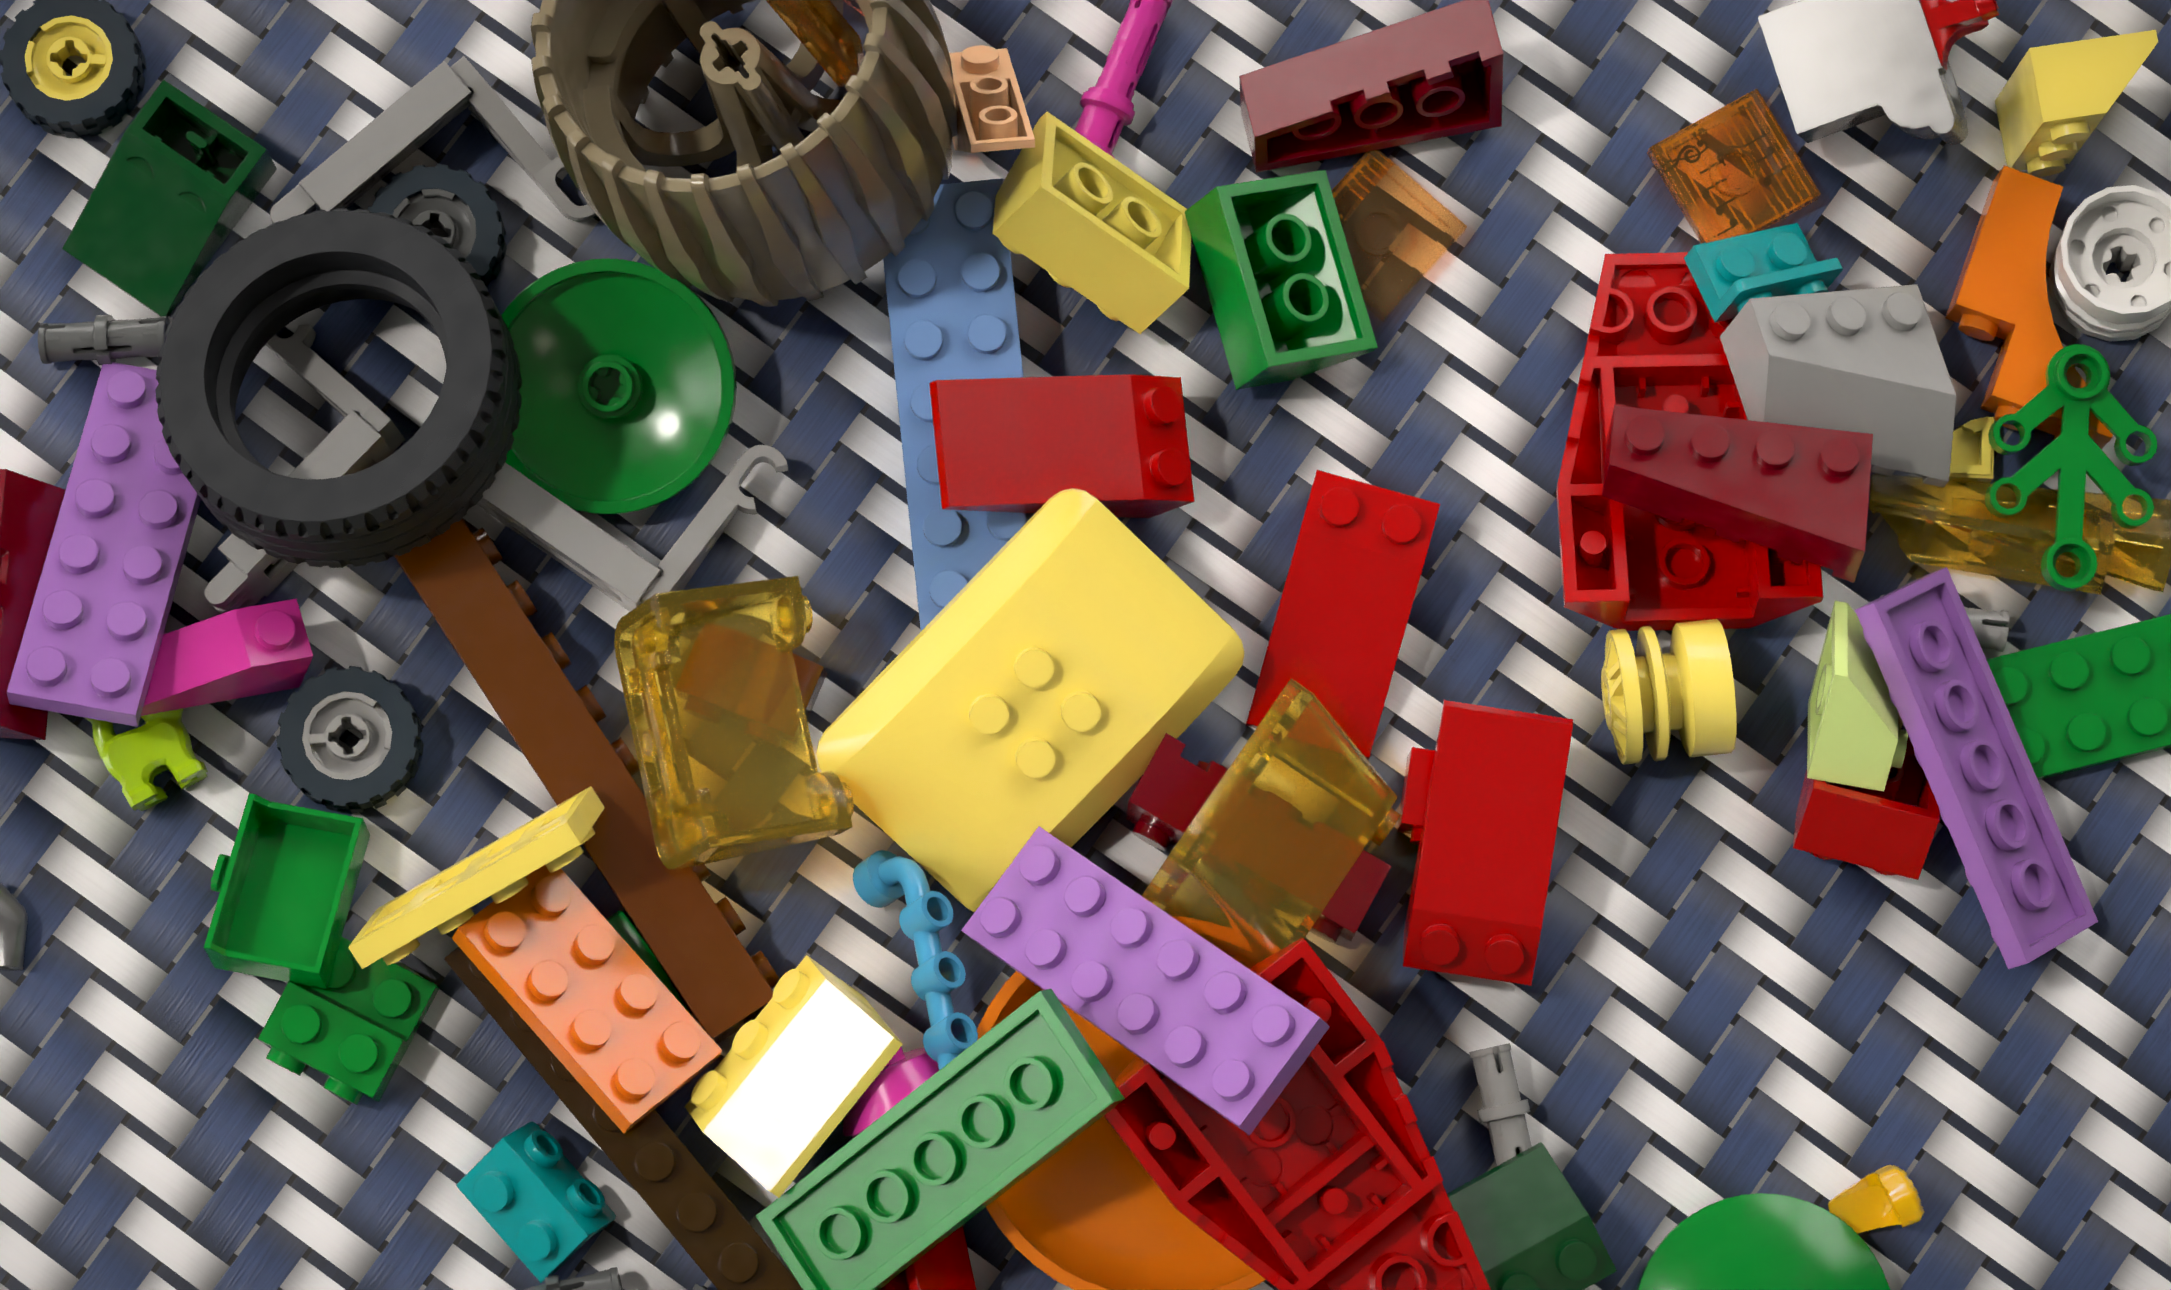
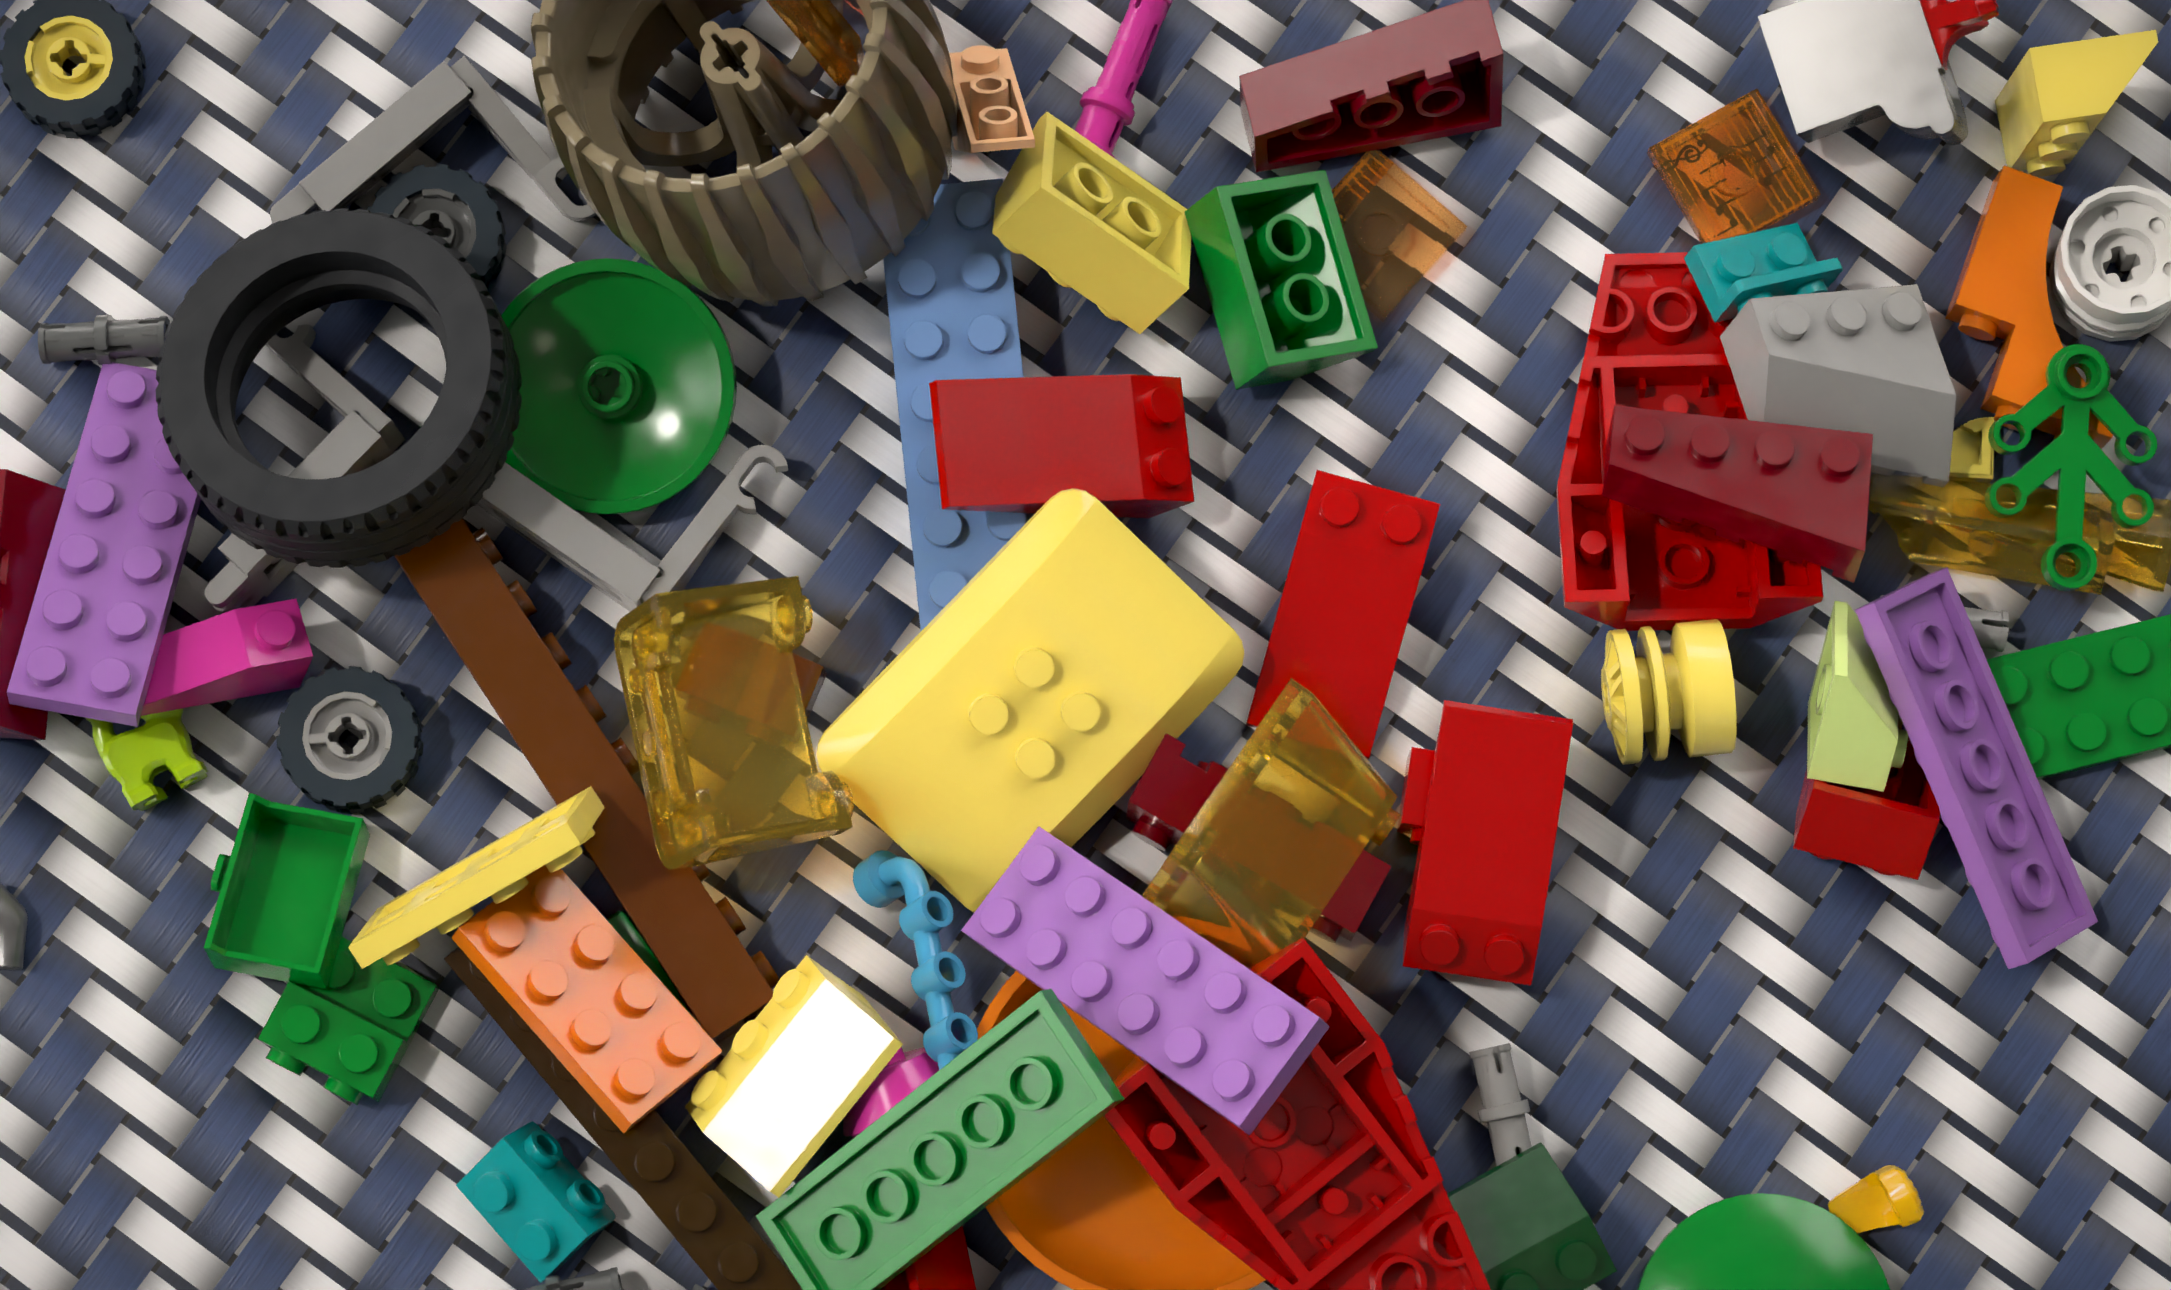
(168, 199): dark green slope -> none

